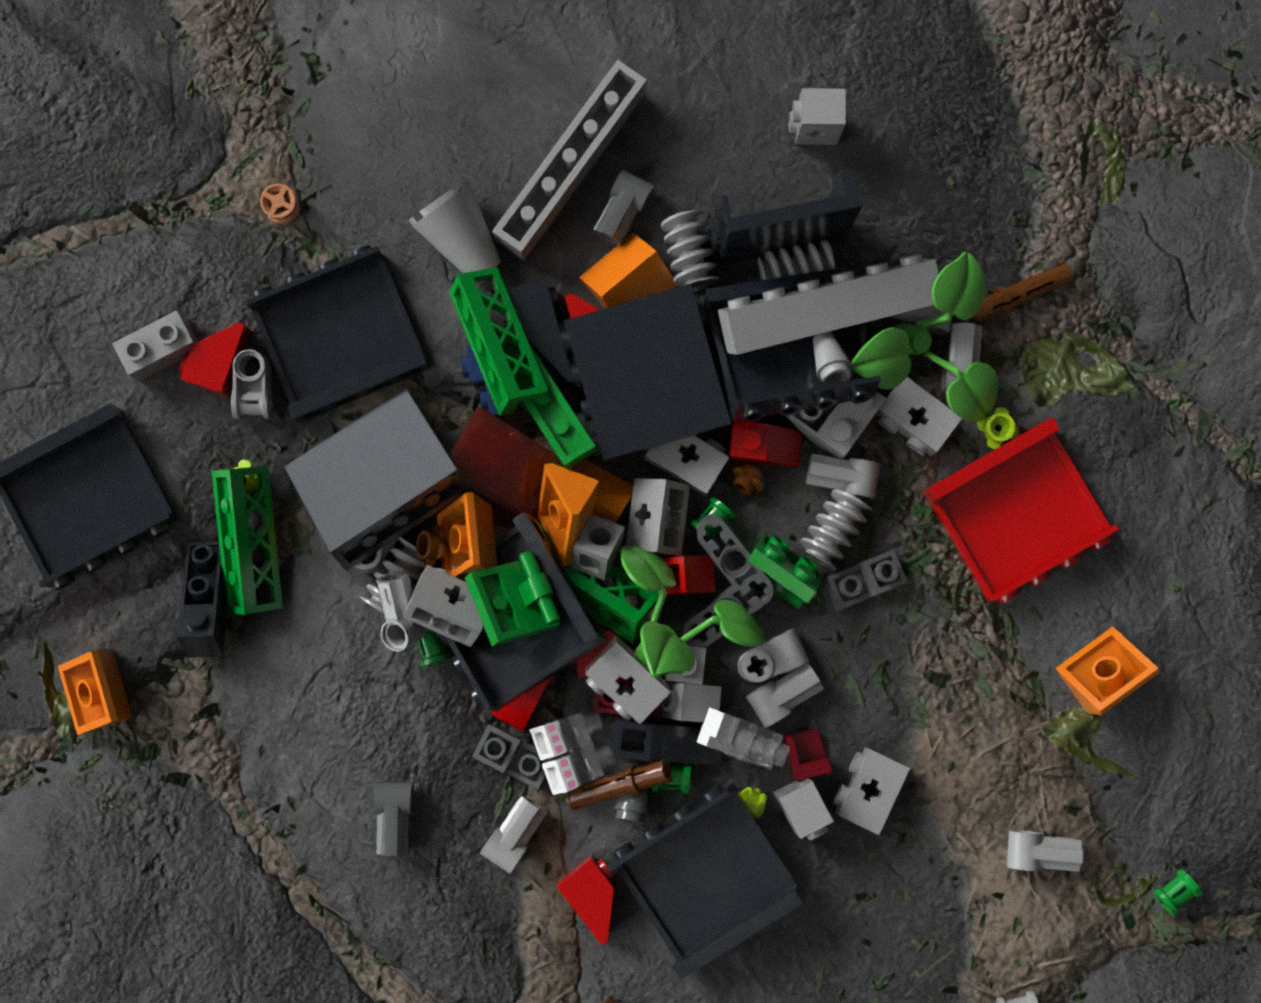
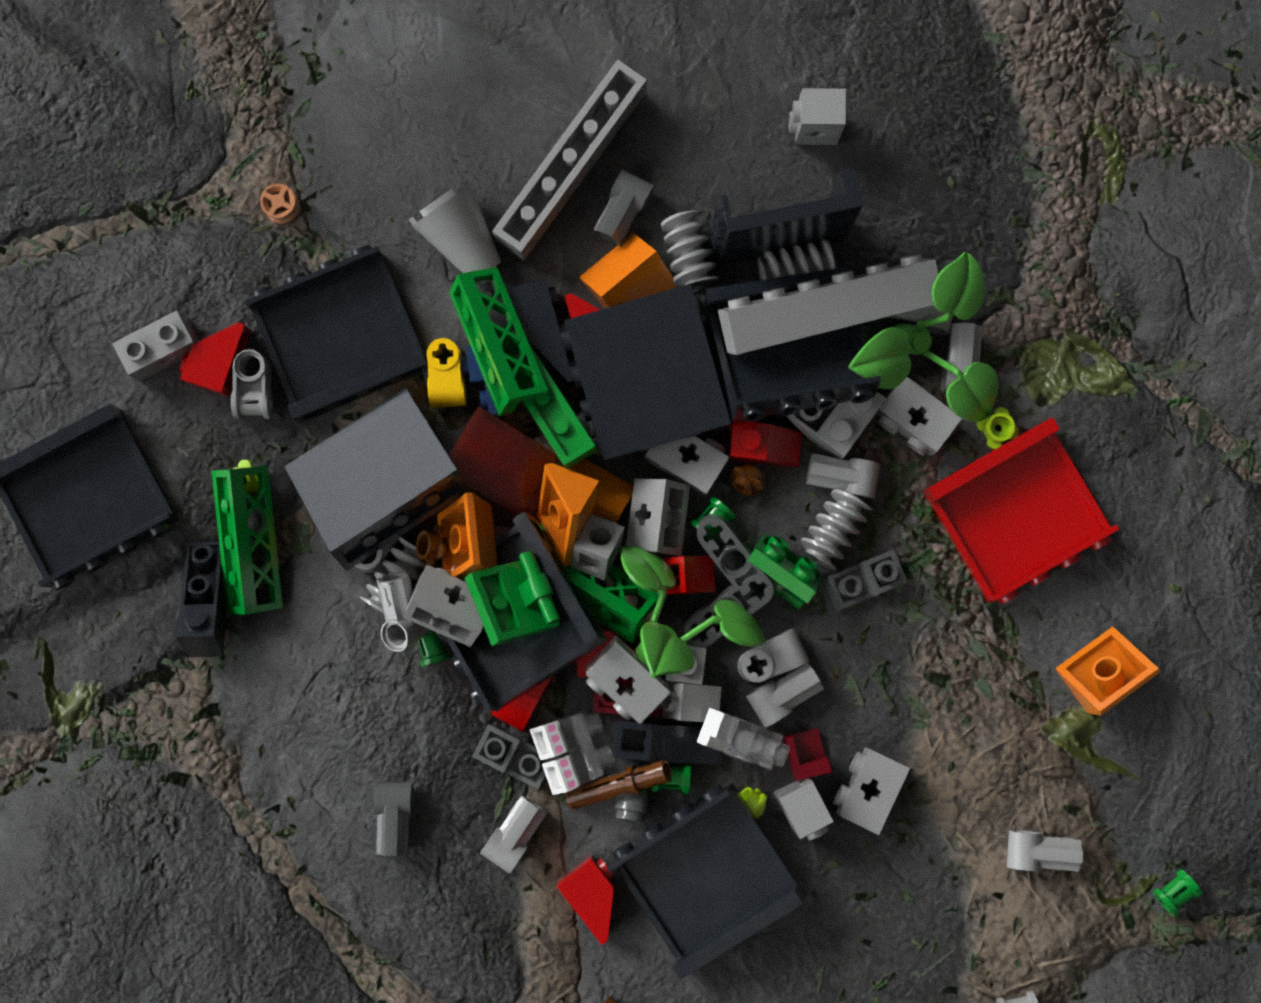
(94, 690): orange slope -> none
(446, 381): none -> yellow piece
(830, 360): light grey cone -> none
(1005, 299): reddish brown pin -> none

